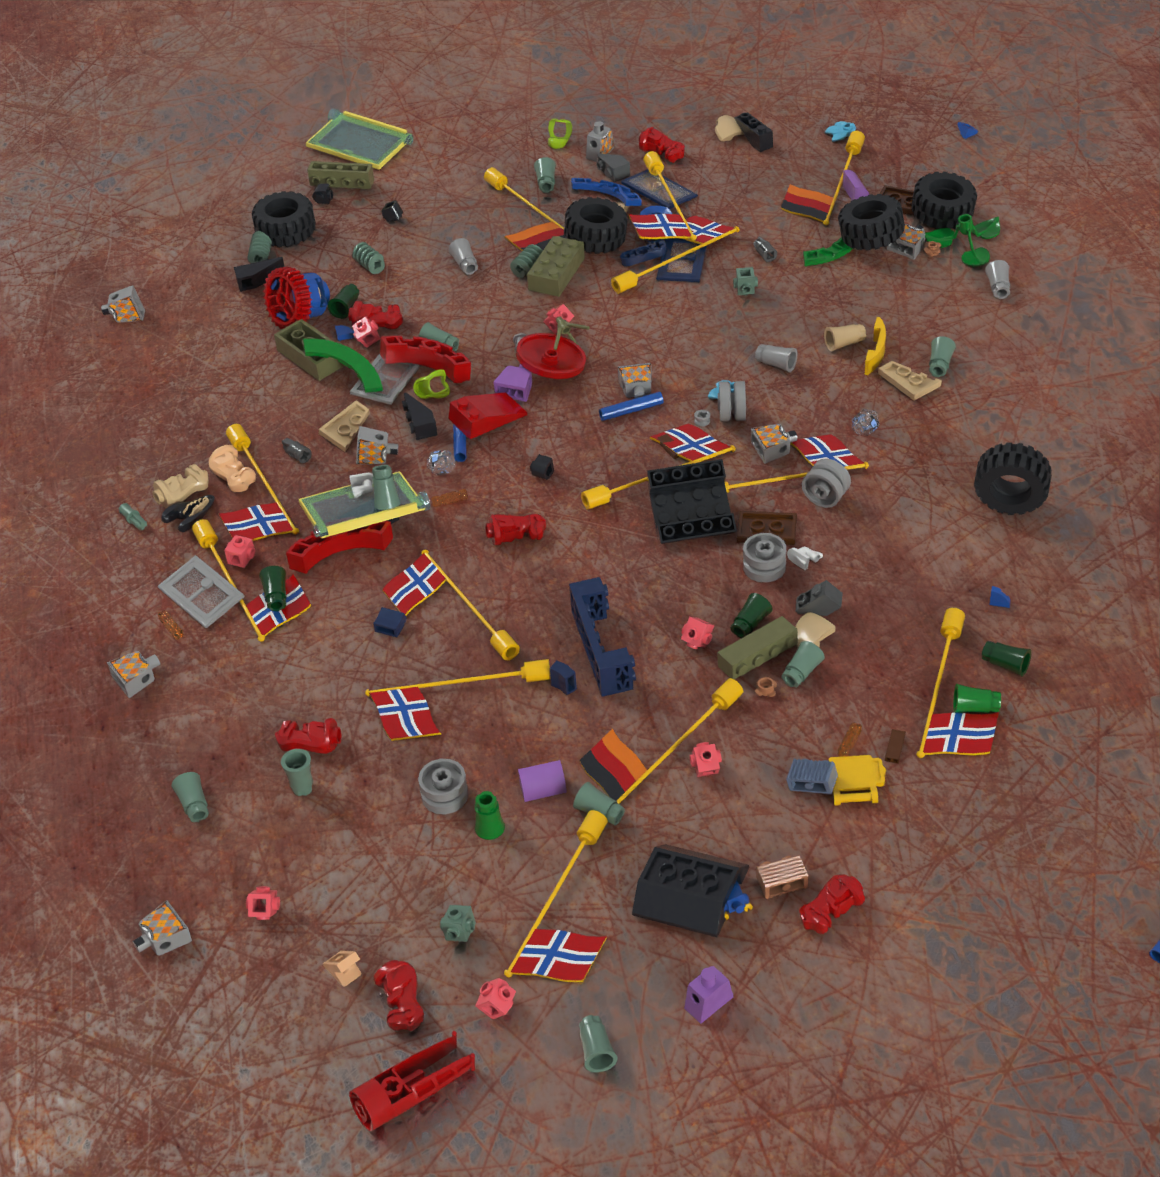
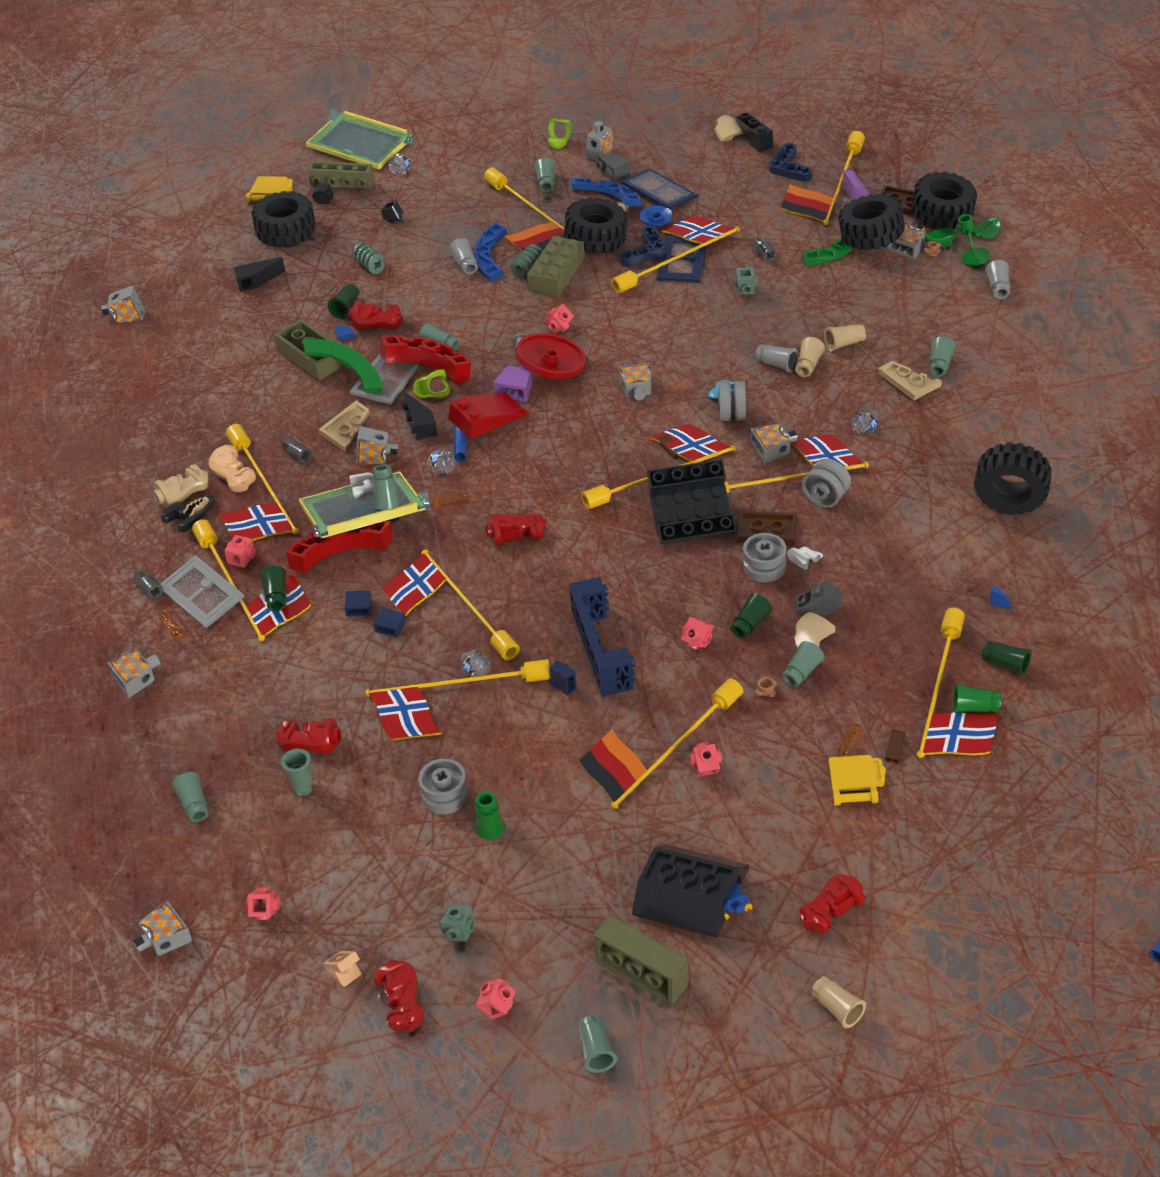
(132, 516): sand green axle -> none
(148, 585): none -> dark grey hinge
(259, 247): sand green piece -> none
(267, 186): none -> yellow piece
(294, 296): red piece -> none
(358, 603): none -> dark blue piece
(366, 332): coral brick -> none
(399, 164): none -> clear head
(406, 1084): red piece -> none
(475, 663): none -> clear head
(484, 249): none -> blue tile
(542, 467): black plate -> none
(542, 781): medium lavender brick -> none
(557, 952): flag -> none
(564, 328): olive plant -> none
(591, 798): sand green plant -> none
(631, 406): blue piece -> none
(641, 959): none -> olive brick
(656, 141): red animal -> none
(661, 225): flag -> none
(702, 418): light grey bush -> none
(707, 994): medium lavender torso -> none
(757, 647): olive brick -> none
(782, 166): none -> dark blue beam
(782, 876): nougat brick -> none
(809, 354): none -> tan plant
(812, 776): sand blue brick -> none
(840, 130): medium azure plate -> none
(841, 1003): none -> tan plant
(875, 357): yellow slope -> none
(966, 130): blue slope -> none

